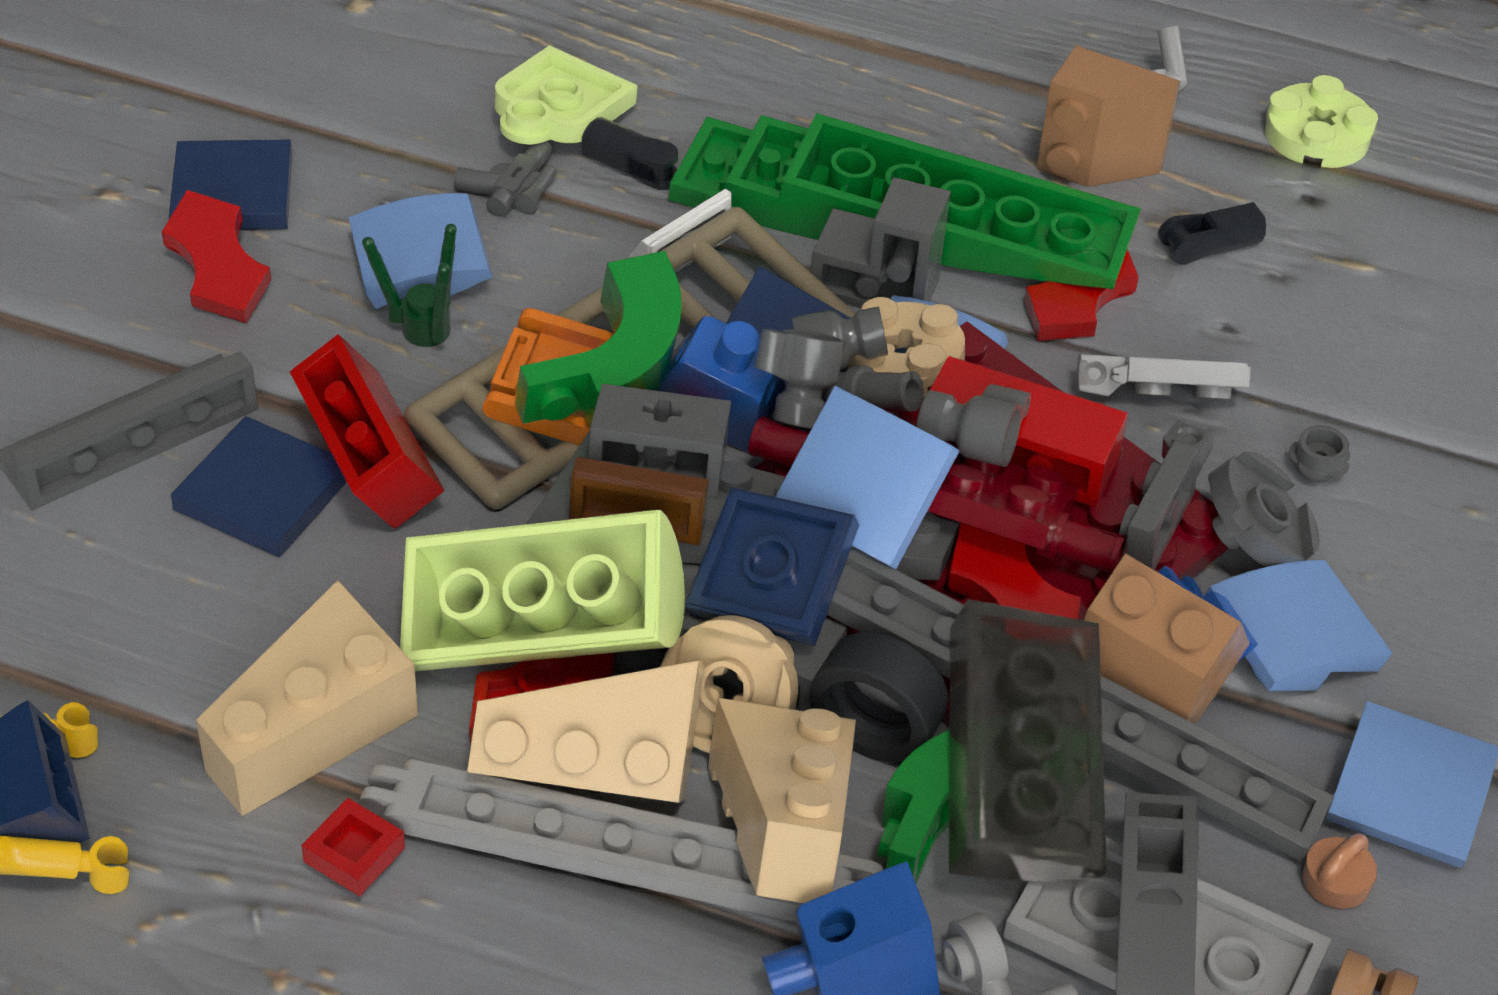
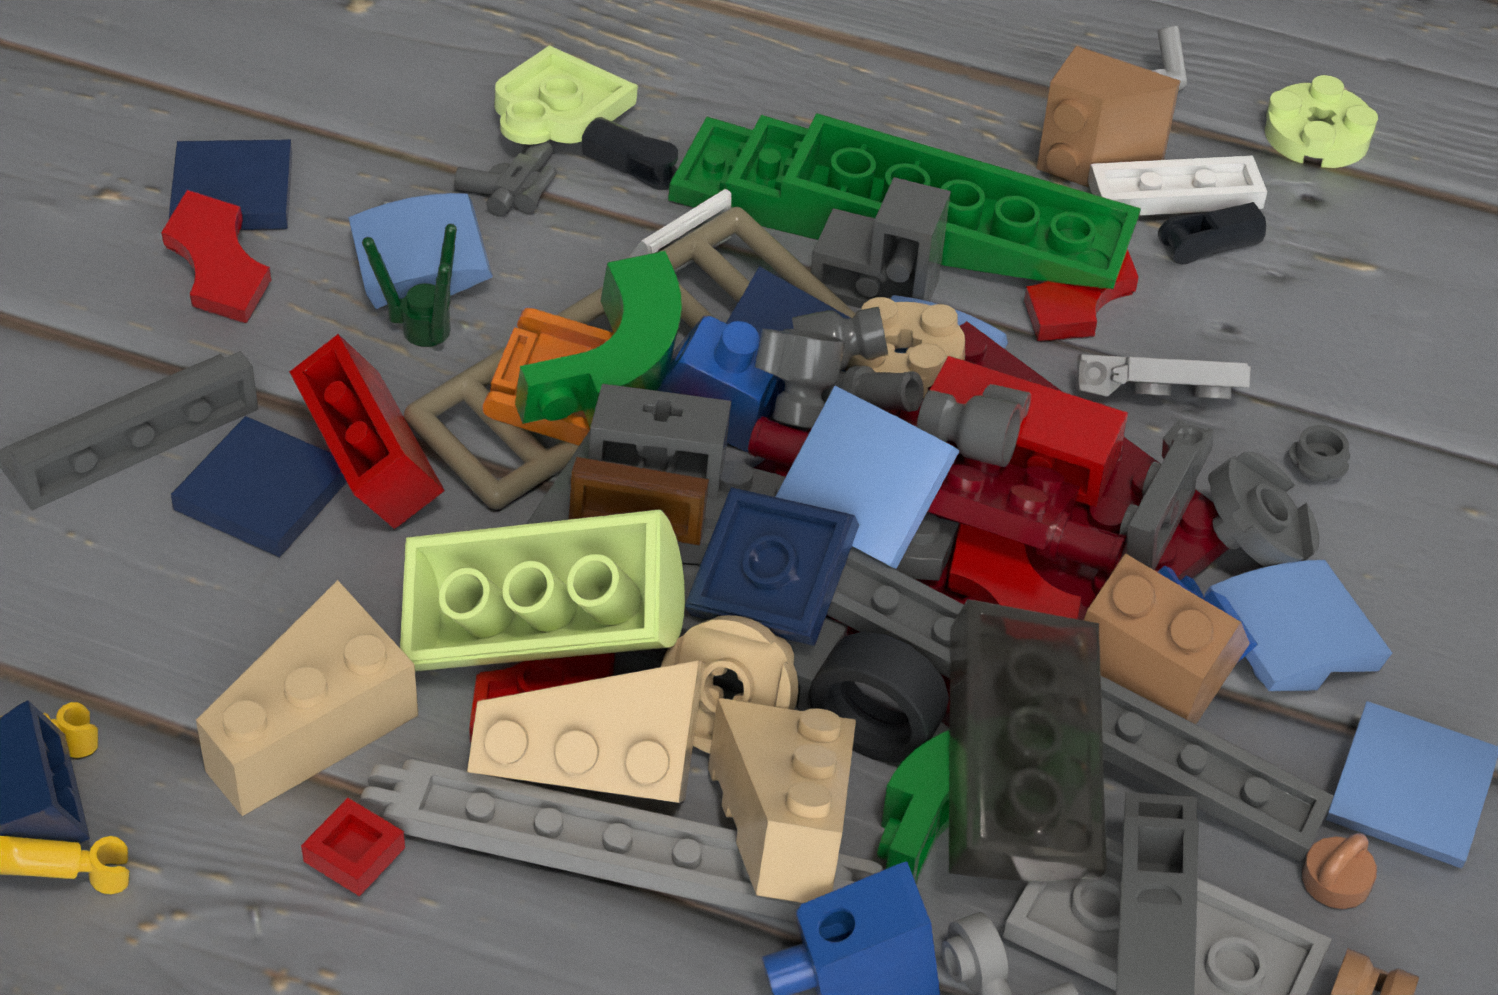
(1180, 184): none -> white plate

